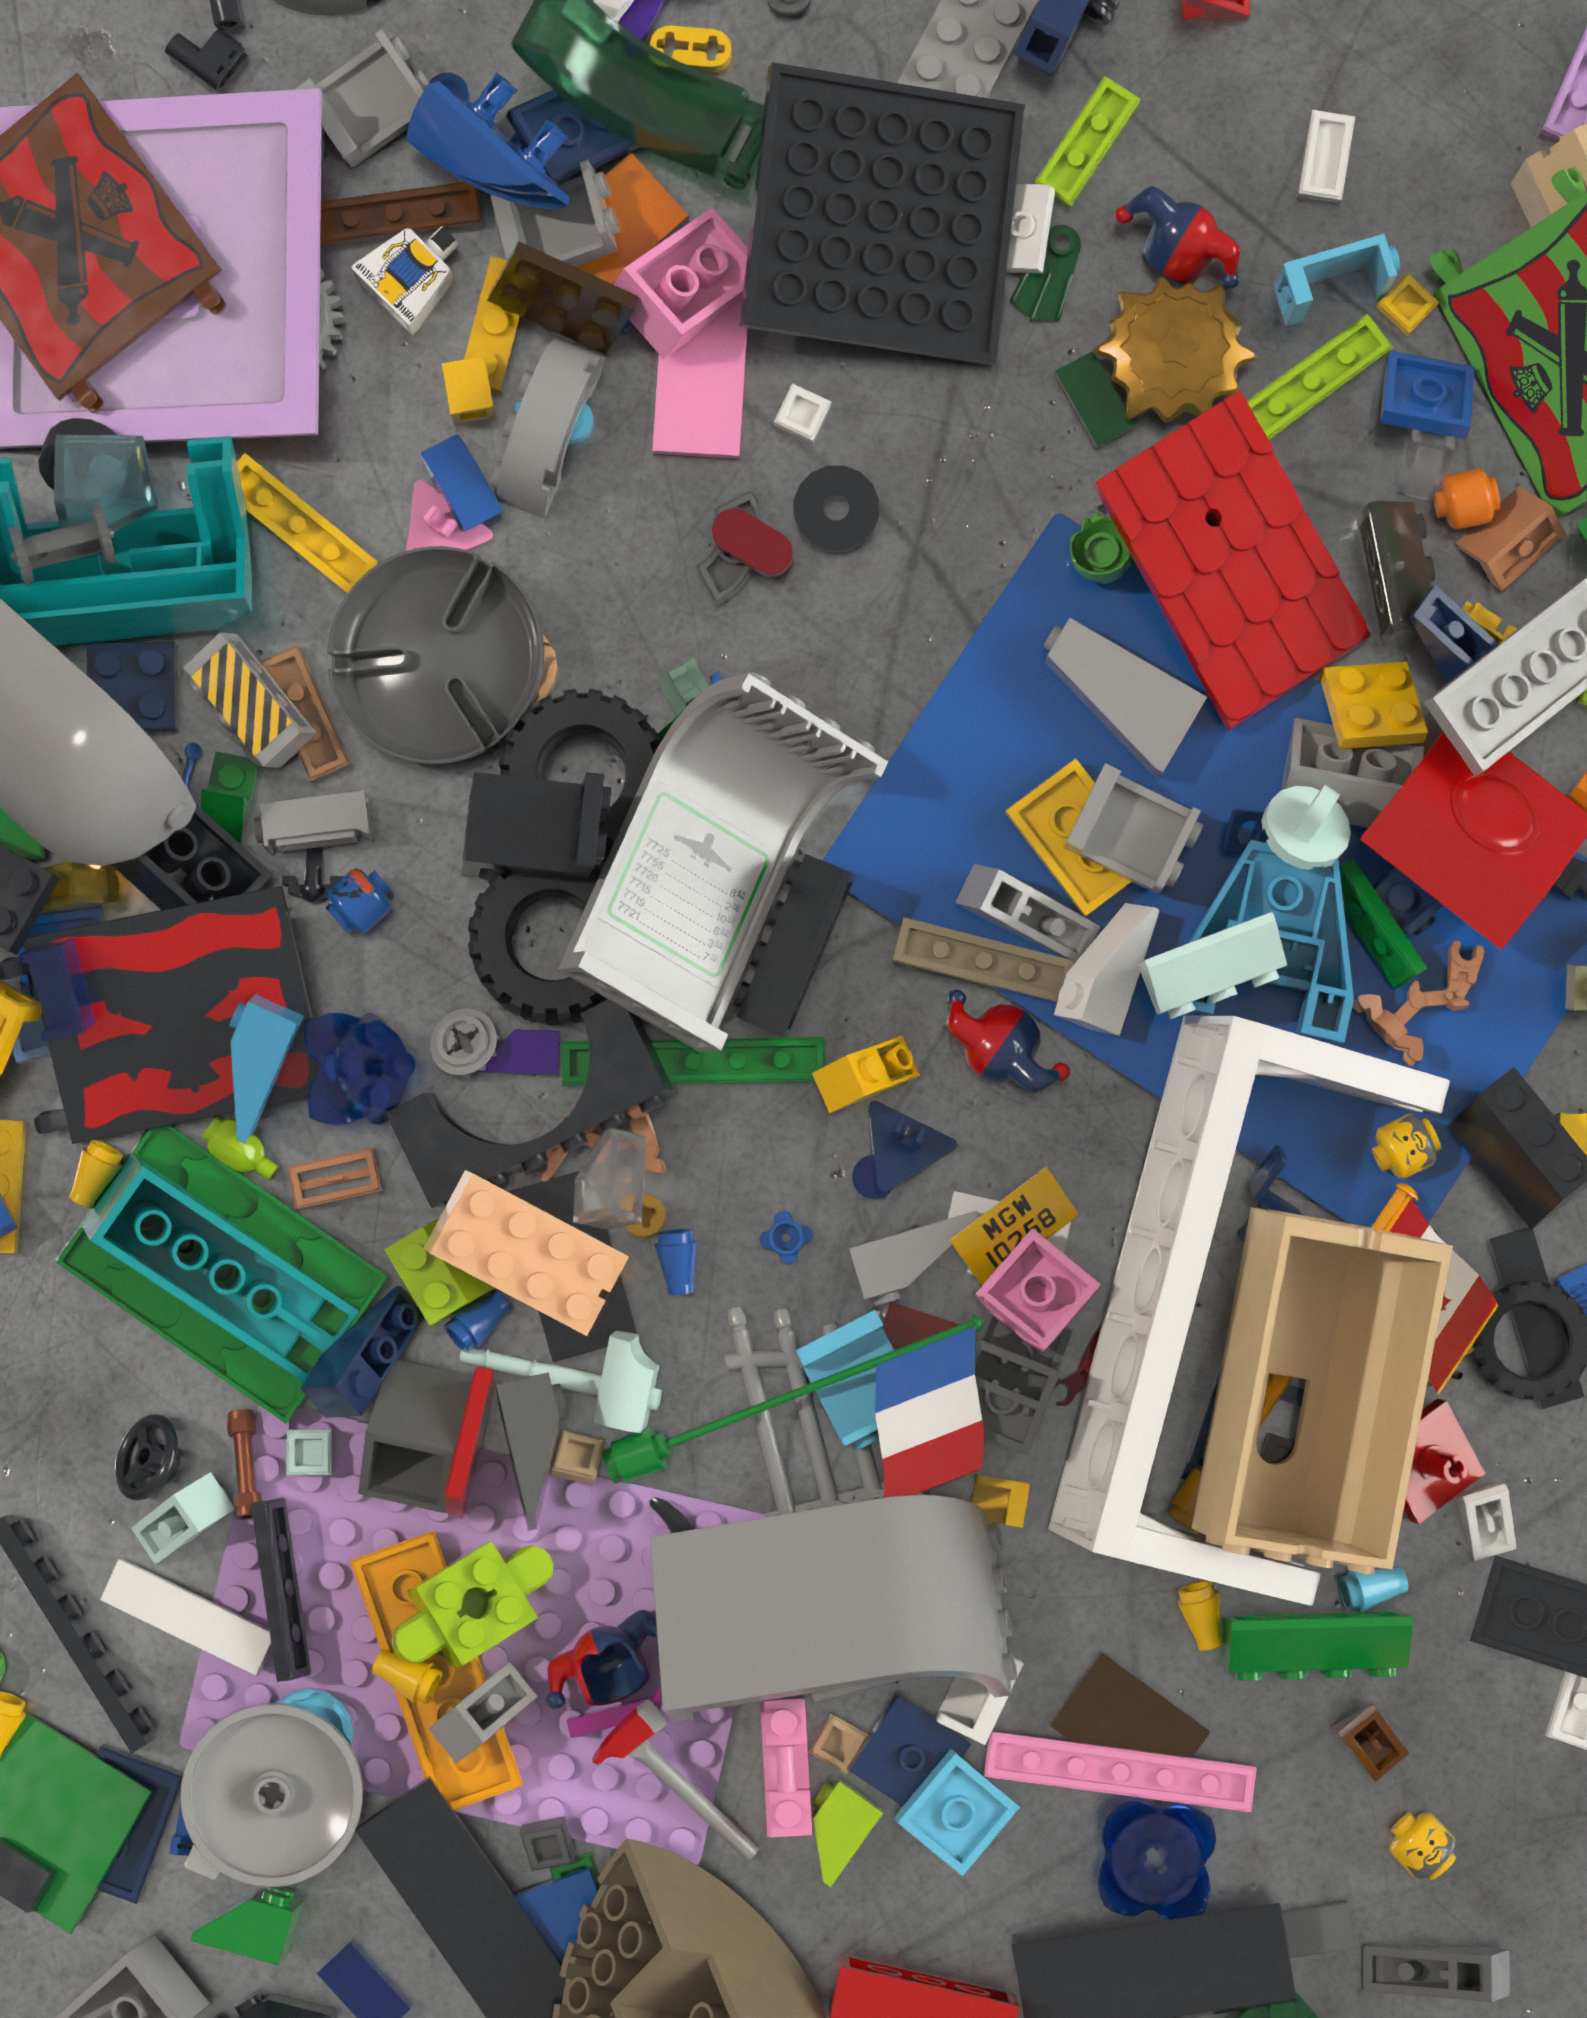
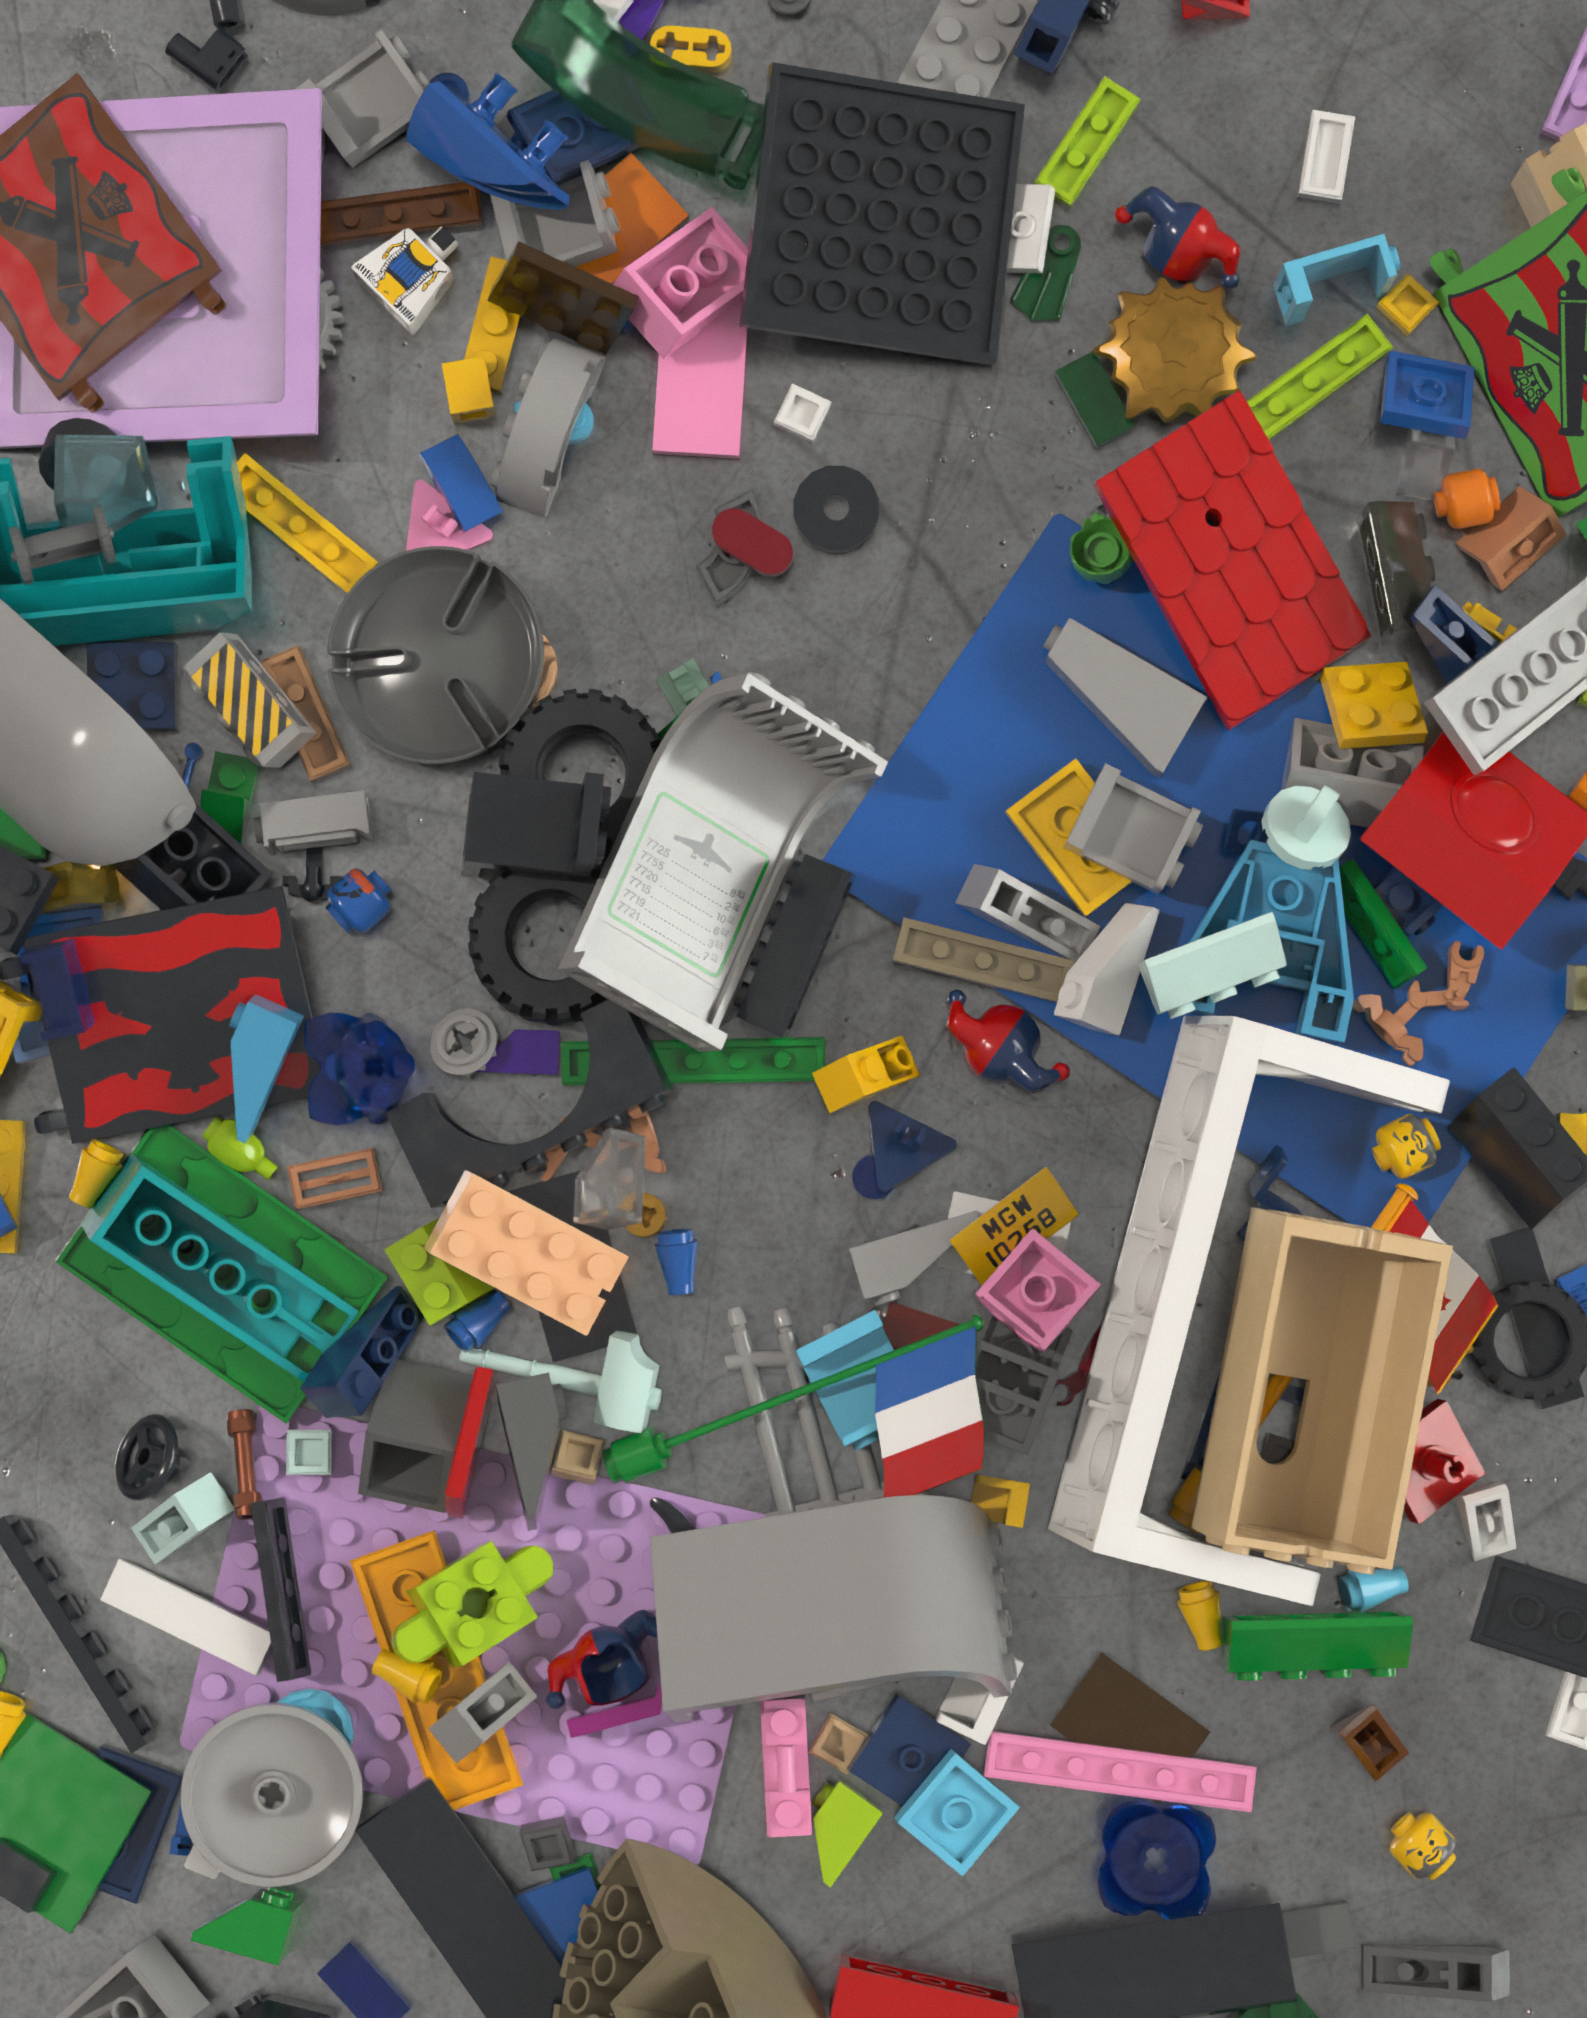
(631, 1739): light grey piece -> none
(798, 1236): blue plate -> none

